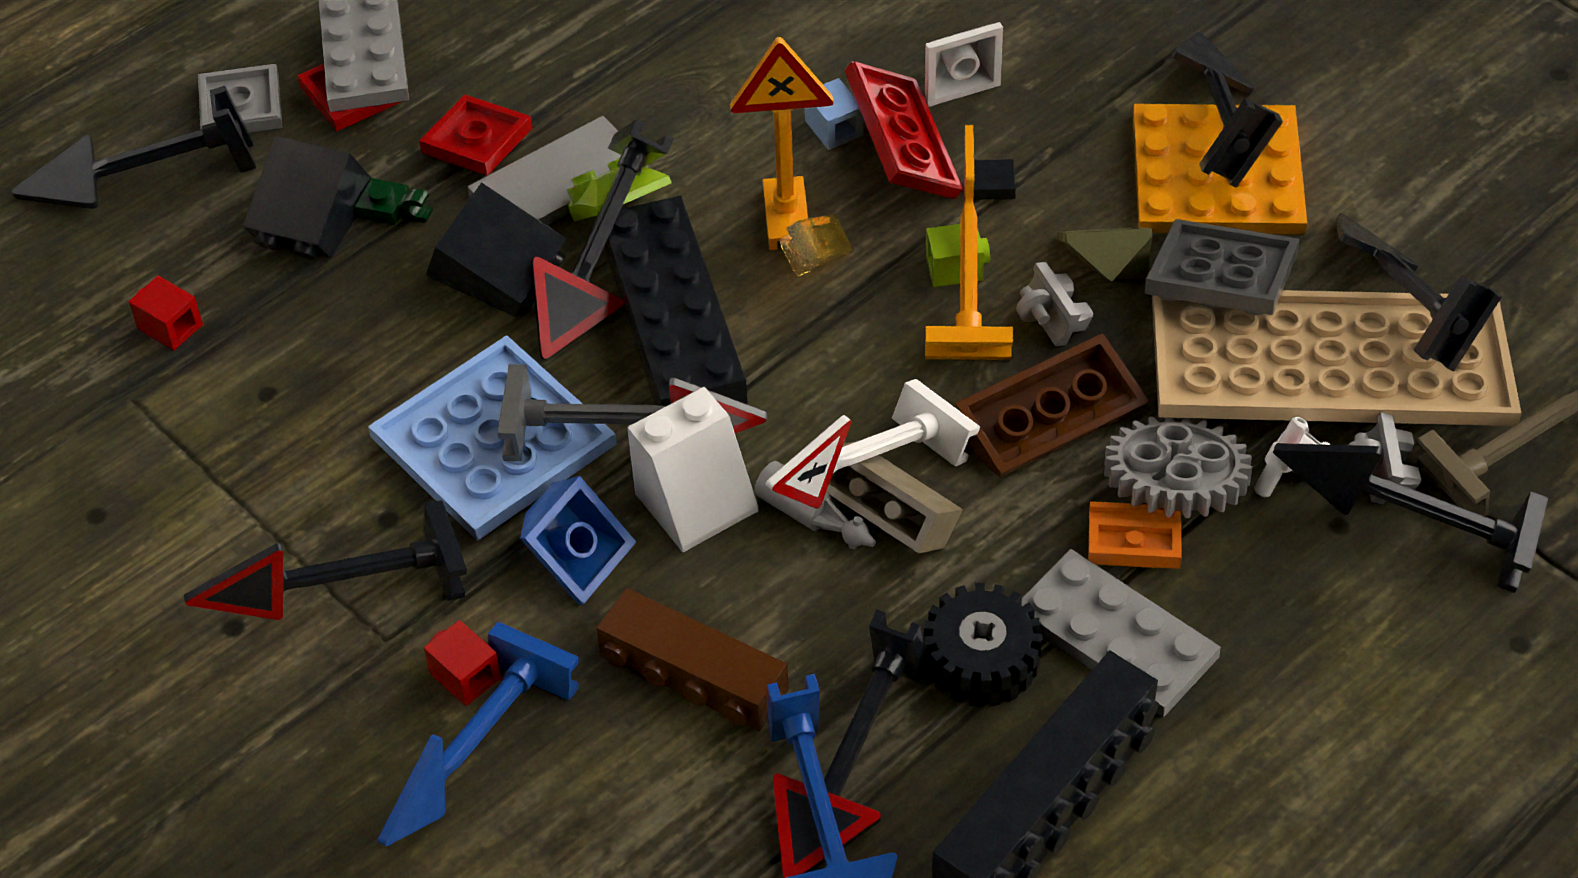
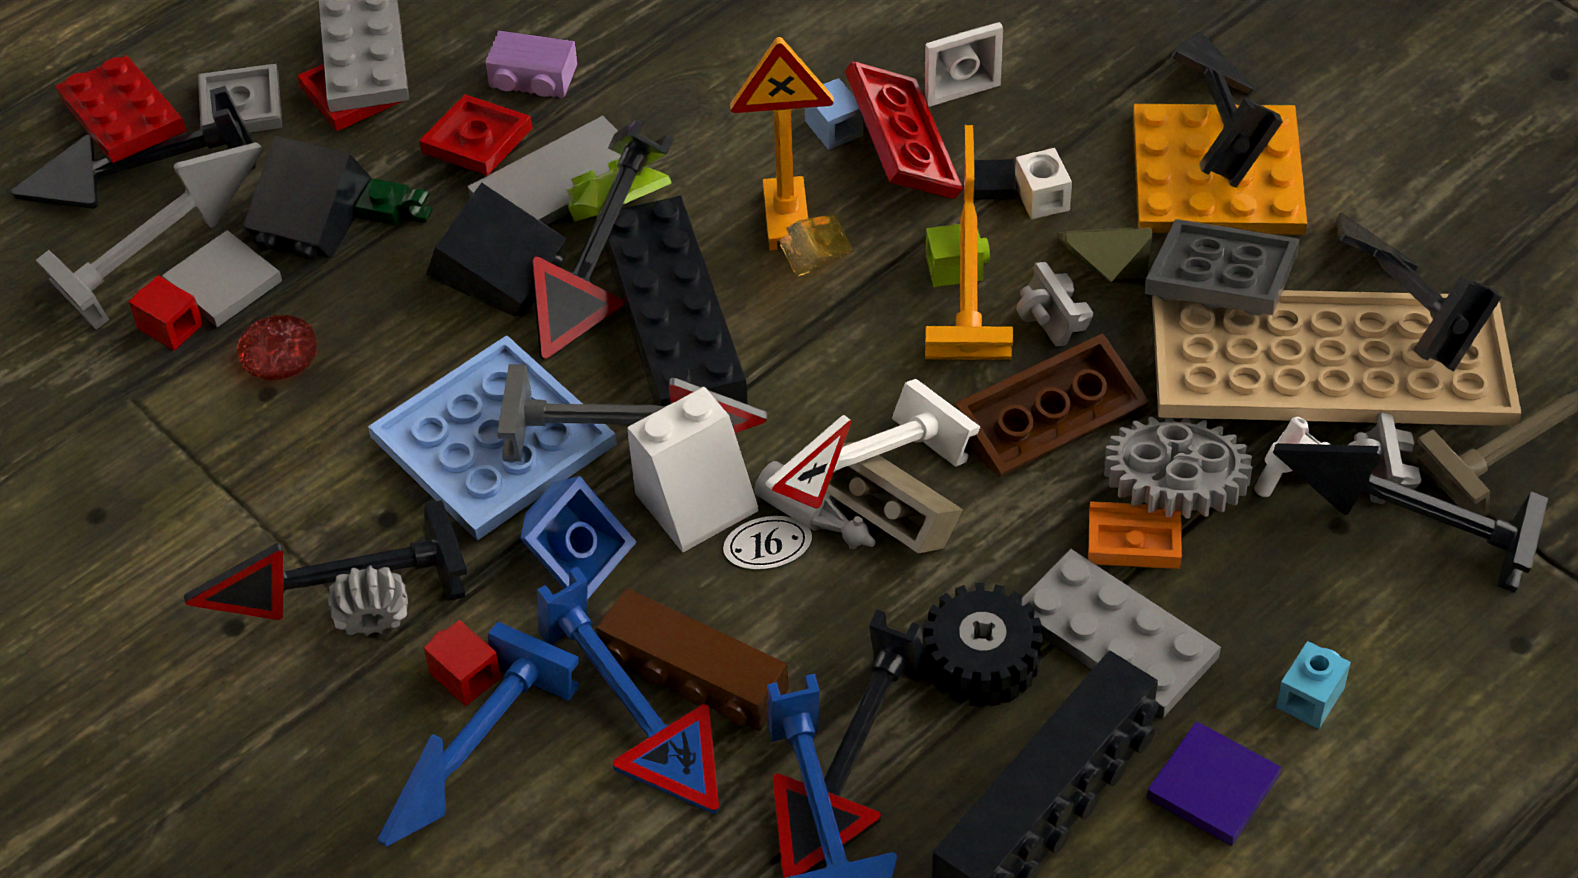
(120, 108): none -> red plate
(209, 187): none -> light grey piece
(224, 277): none -> light grey tile
(277, 347): none -> clear red wheel
(368, 601): none -> light grey gear
(531, 64): none -> lavender brick
(674, 756): none -> blue piece
(767, 542): none -> white sticker
(1043, 183): none -> white brick
(1213, 783): none -> dark purple tile
(1313, 684): none -> medium azure brick

